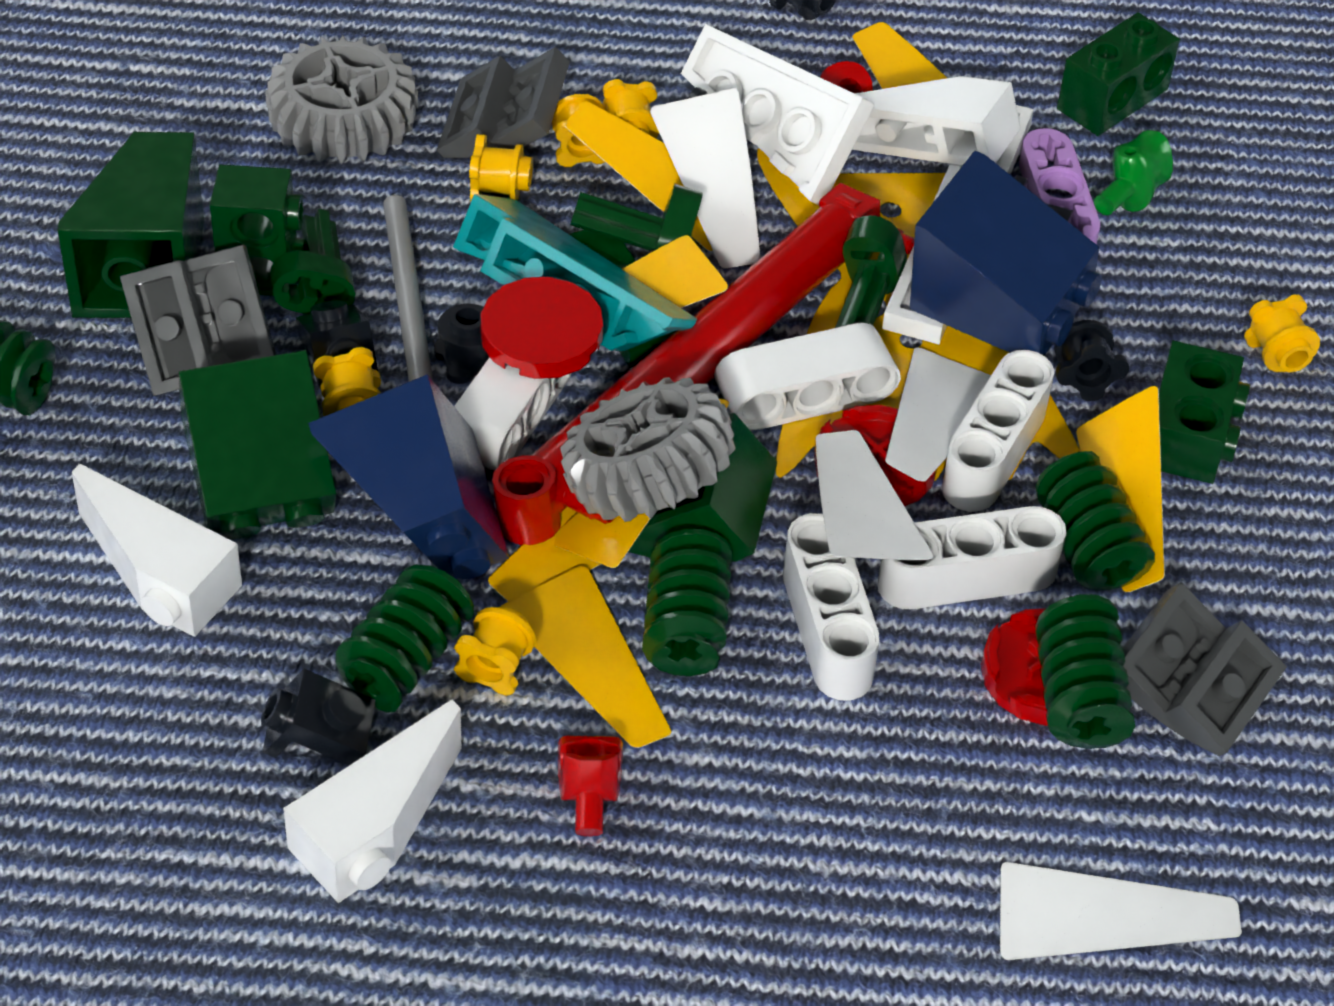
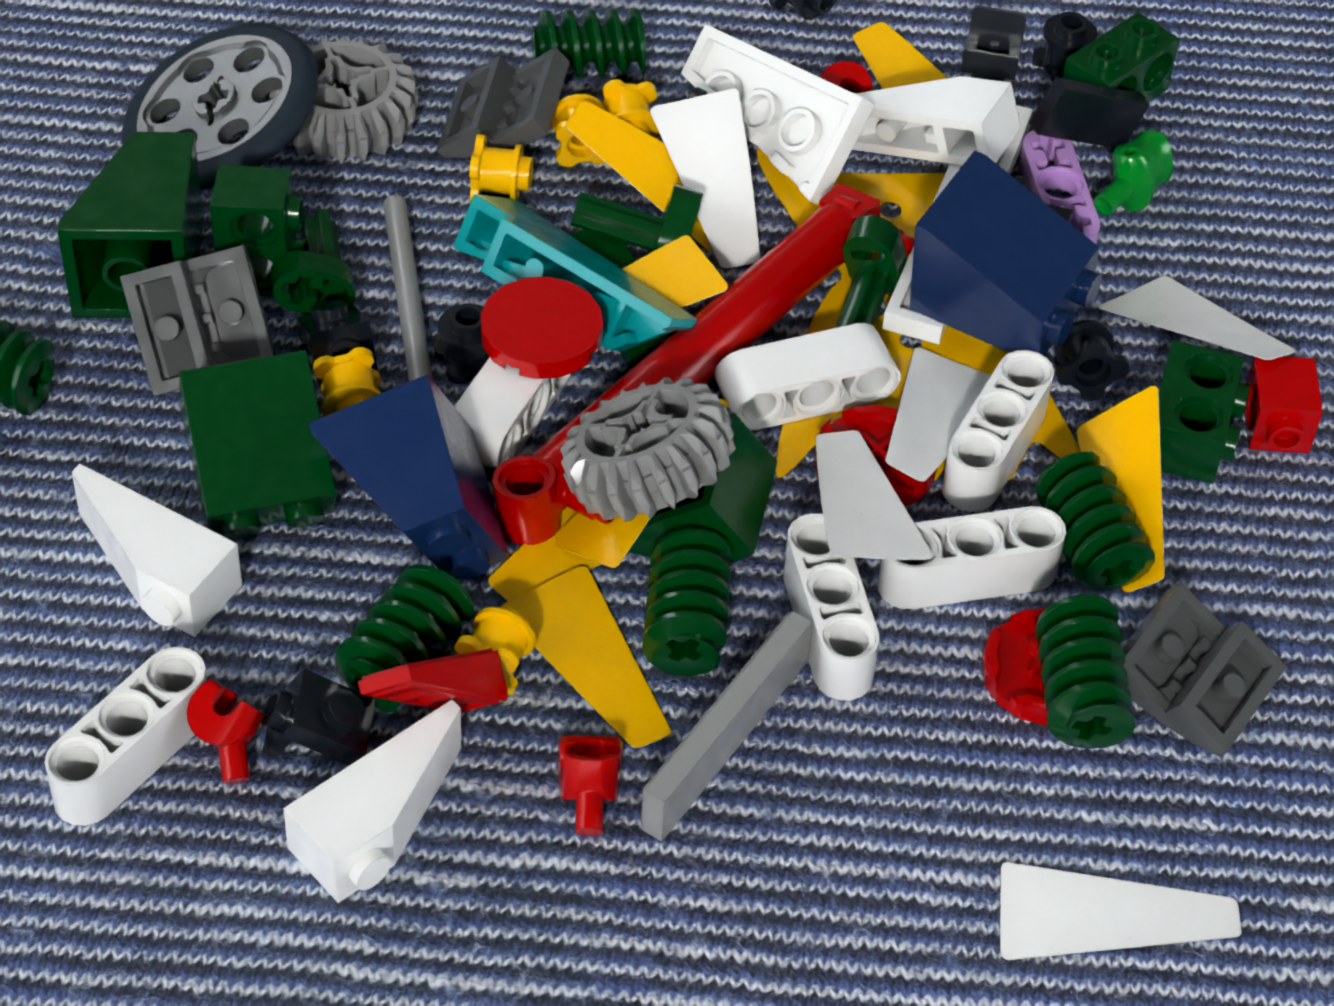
(124, 737): none -> white beam
(228, 97): none -> wedge
(229, 731): none -> red piece
(466, 678): none -> red slope
(593, 41): none -> dark green piece
(725, 726): none -> light grey tile
(994, 43): none -> black bracket
(1063, 36): none -> black brick
(1089, 113): none -> black tile
(1183, 311): none -> white sticker
(1282, 334): yellow brick -> none
(1283, 404): none -> red brick

